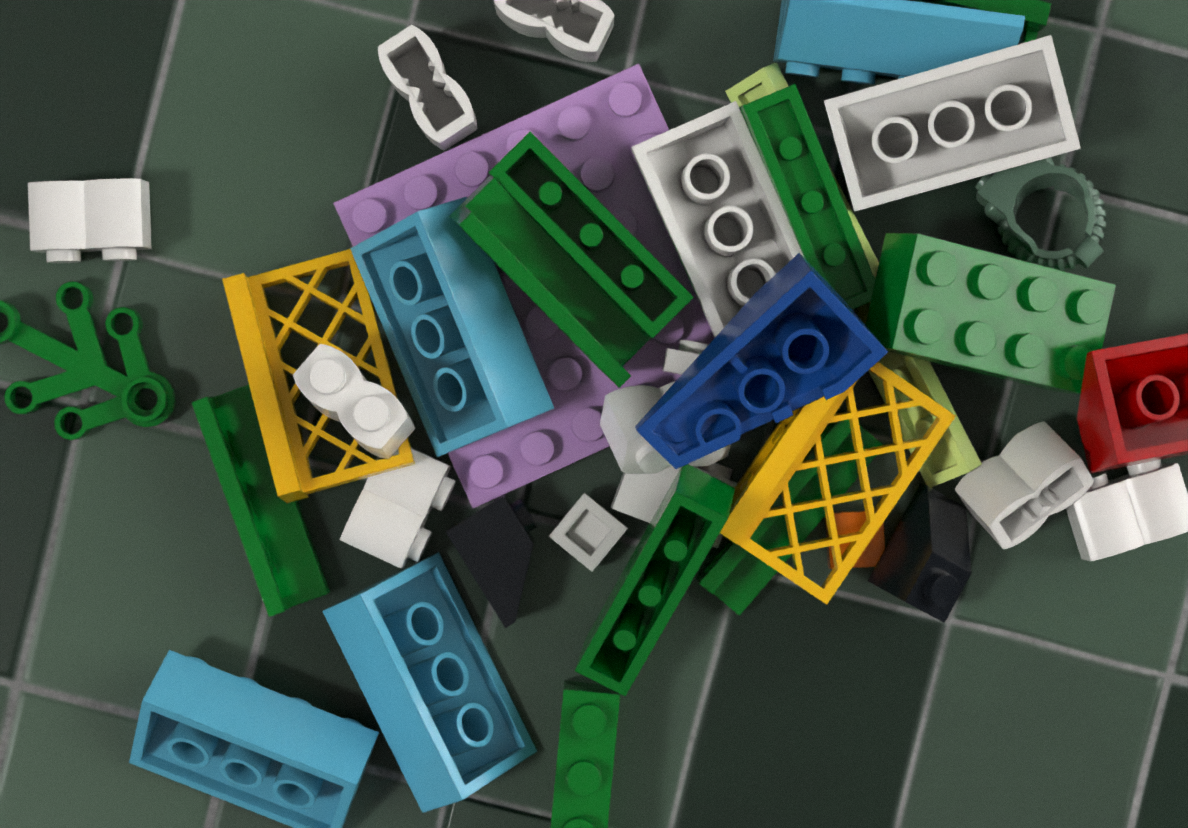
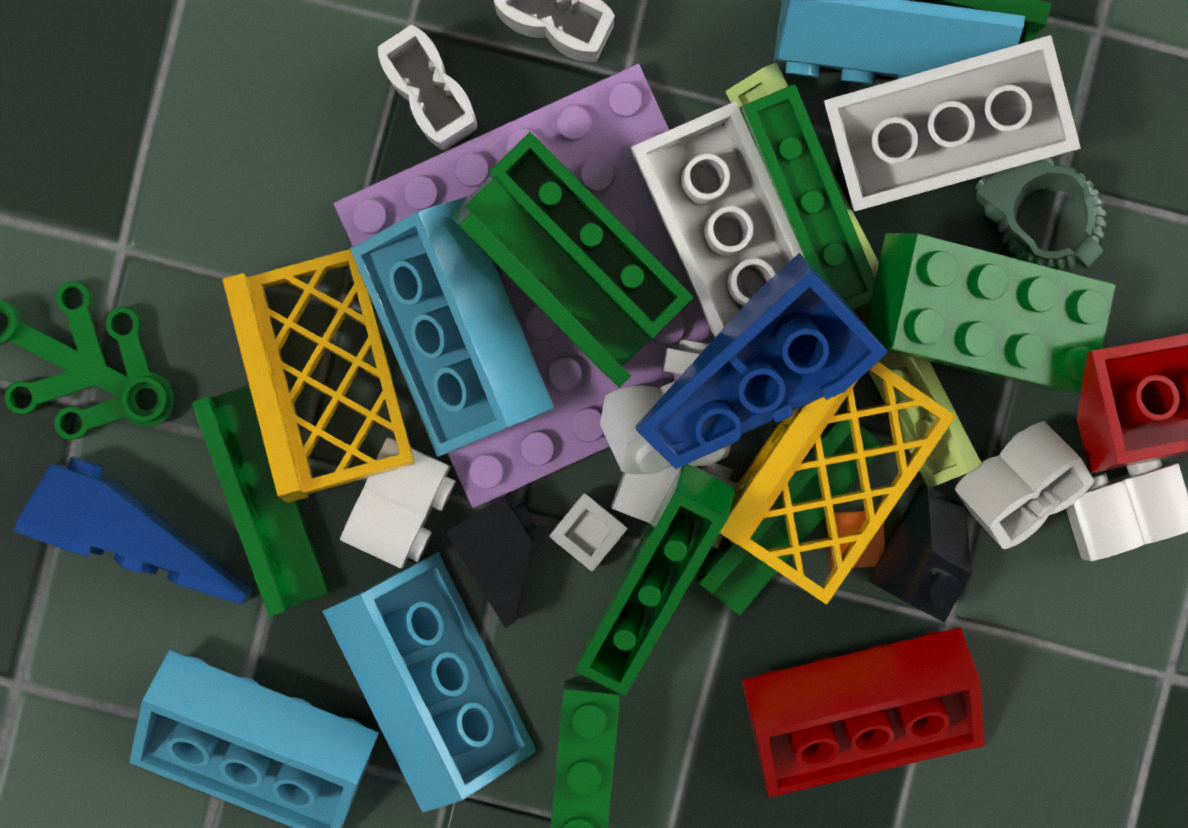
(89, 218): white brick -> none
(94, 514): none -> blue wedge
(363, 408): white brick -> none
(865, 711): none -> red slope

